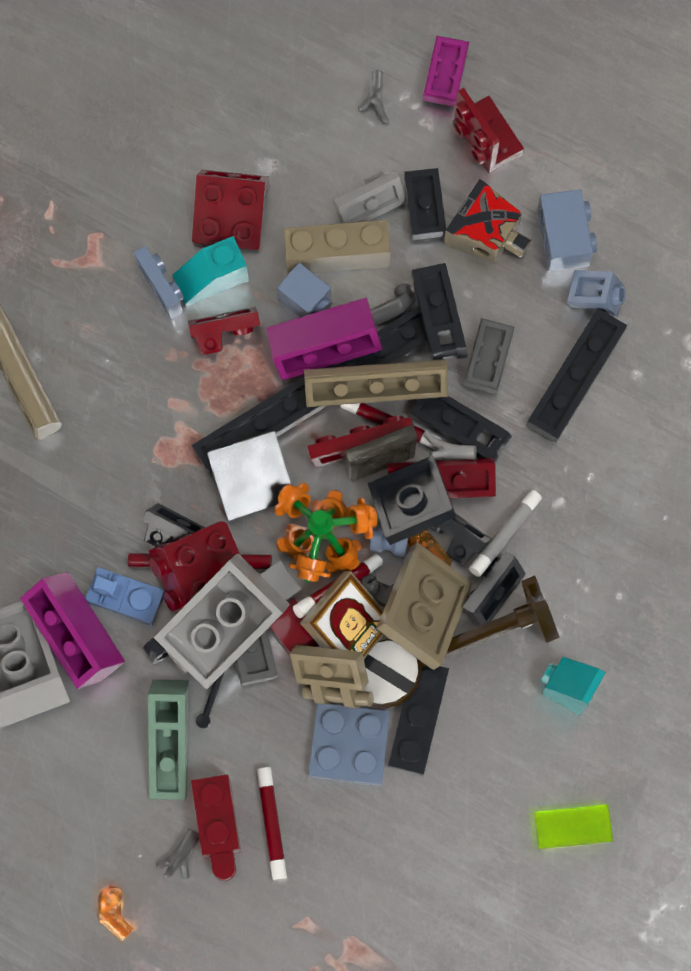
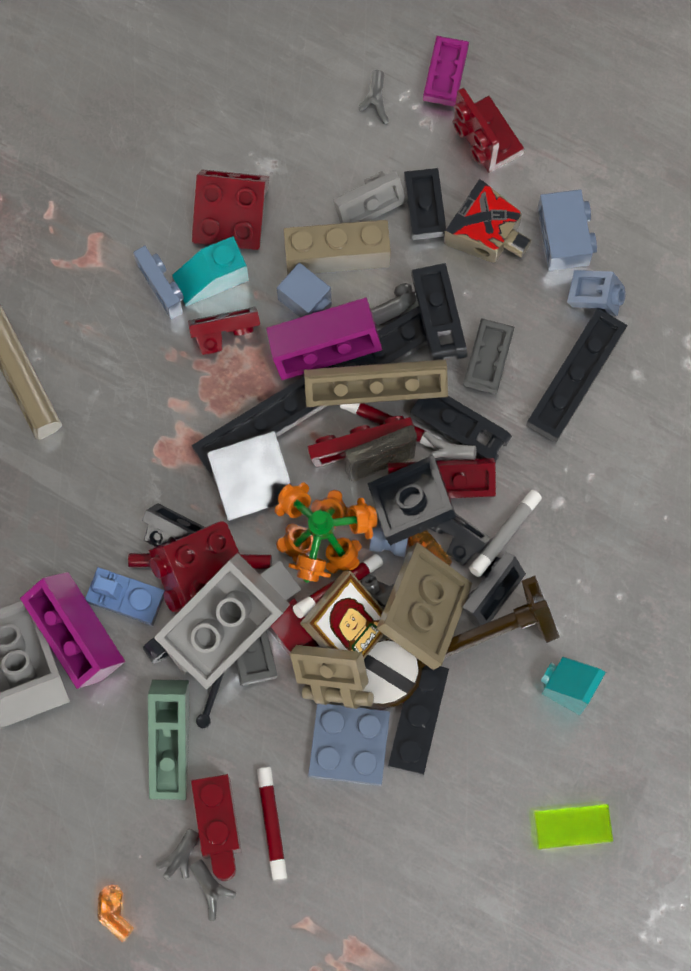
(210, 886): none -> dark grey bar

